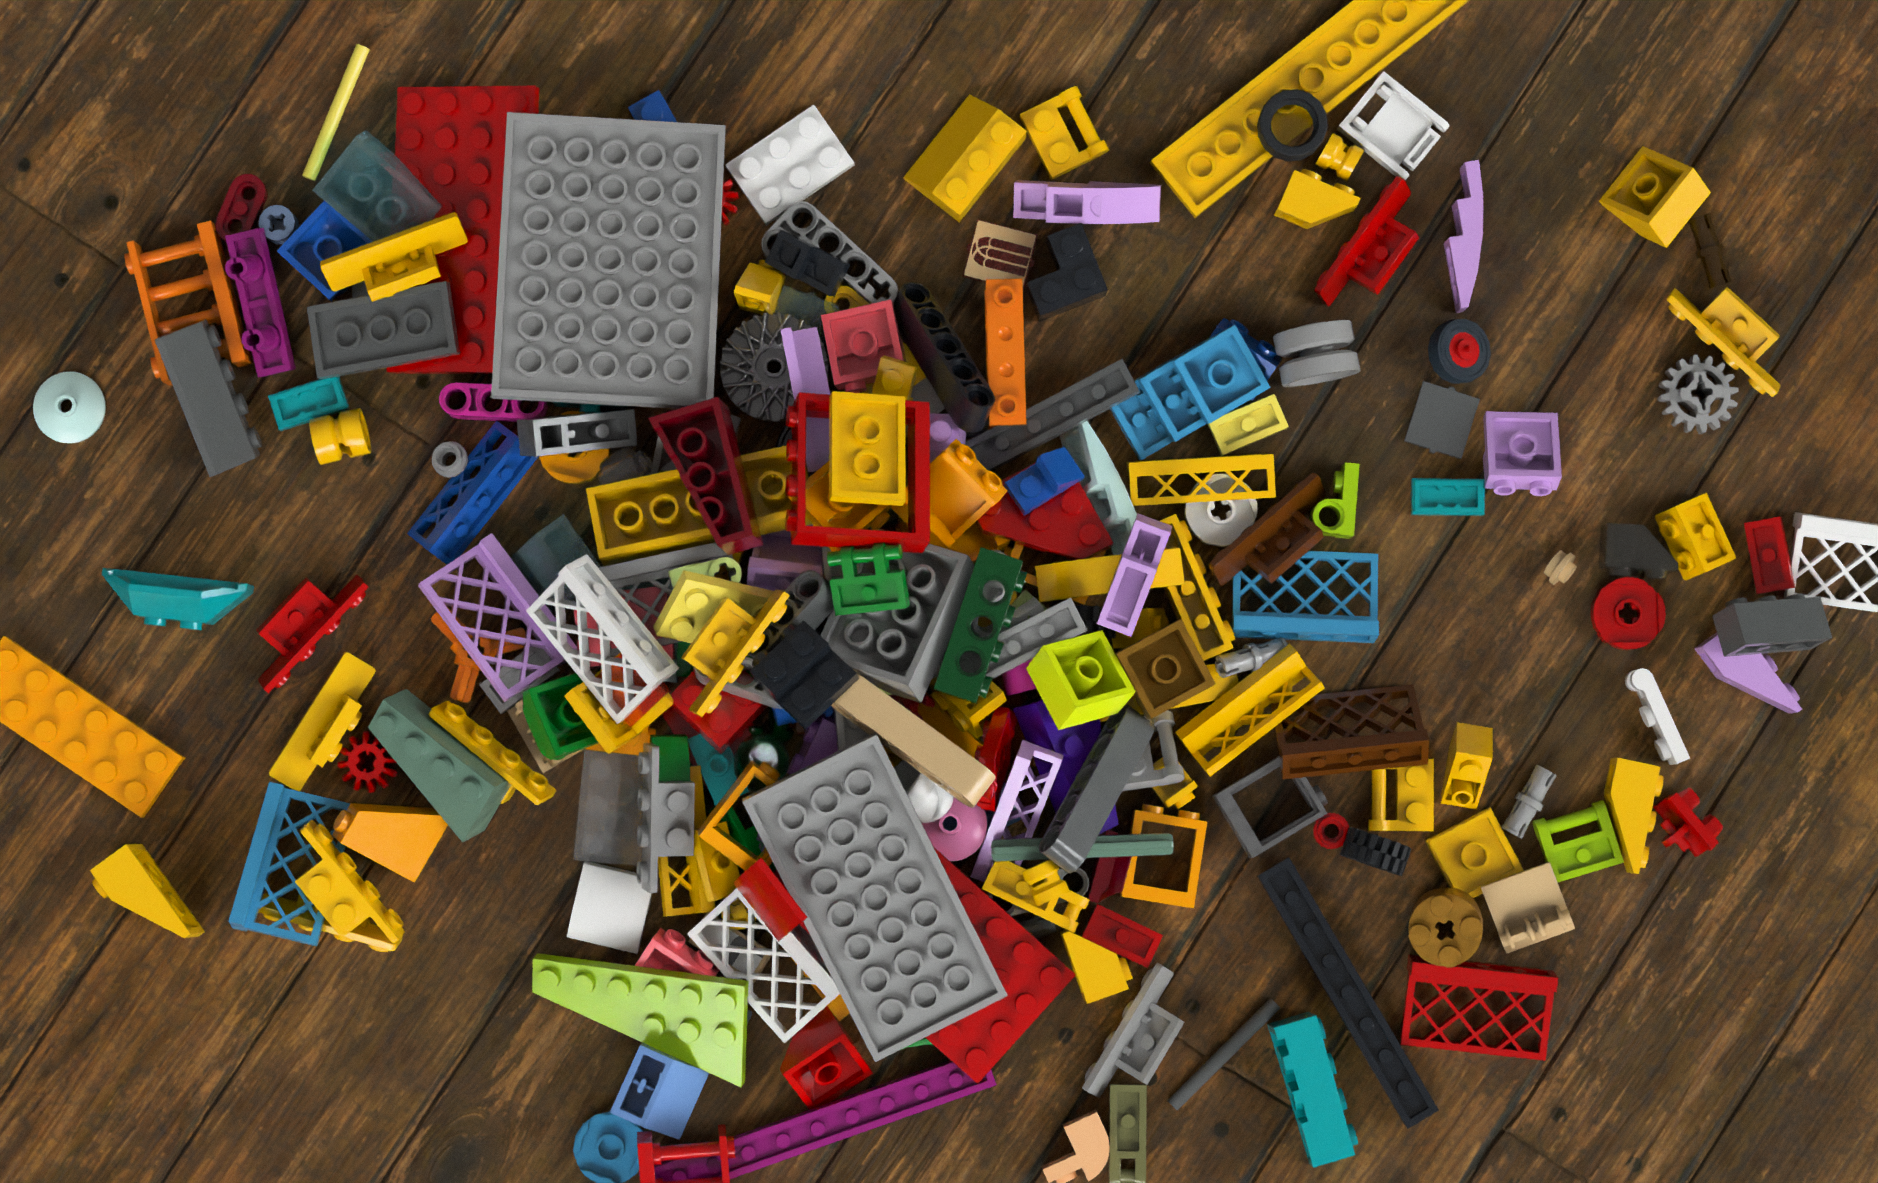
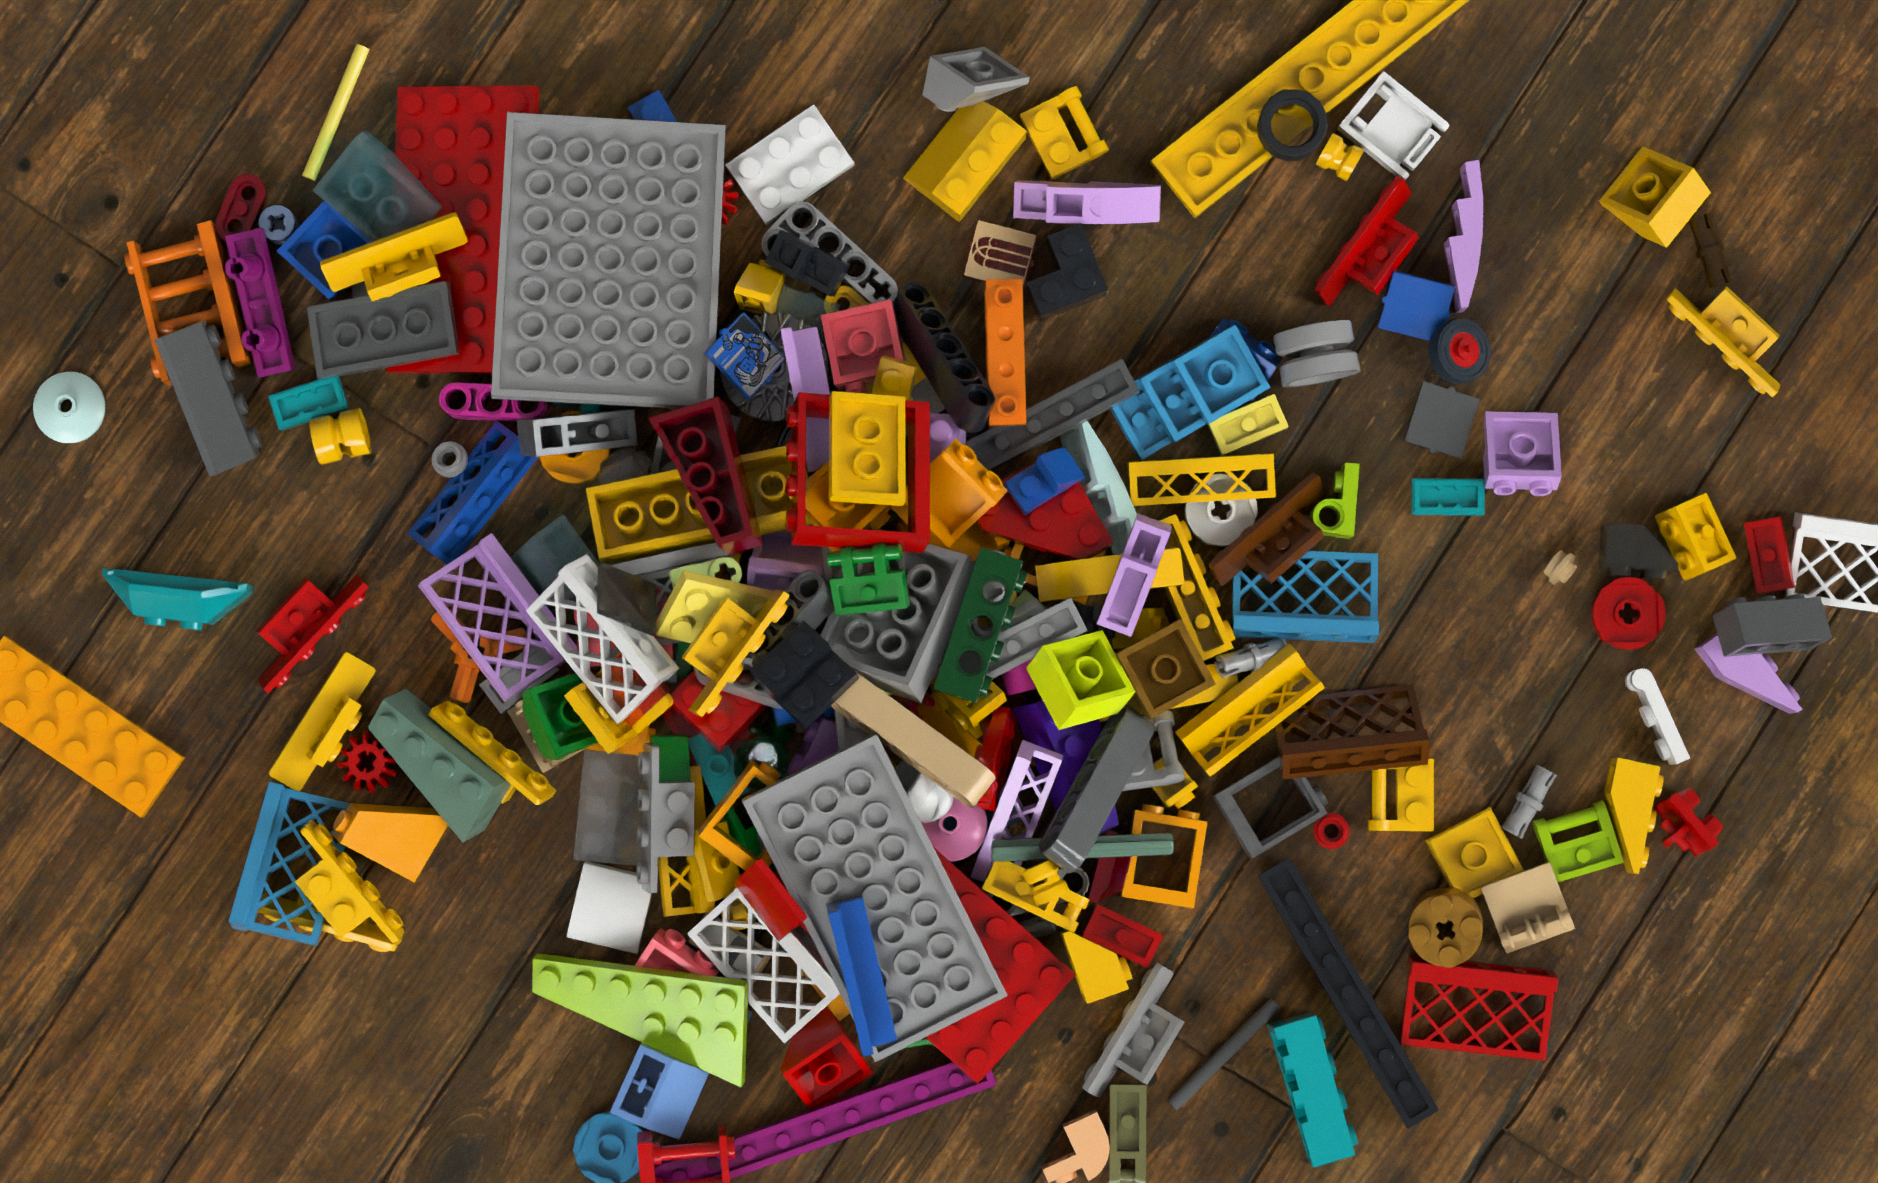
(138, 884): yellow slope -> none
(626, 598): none -> clear smoke piece
(745, 356): none -> piece
(861, 973): none -> blue fence
(969, 78): none -> light grey slope
(1313, 202): yellow slope -> none
(1375, 851): black tyre -> none
(1415, 305): none -> blue piece
(1467, 765): yellow slope -> none
(1698, 380): light grey gear -> none

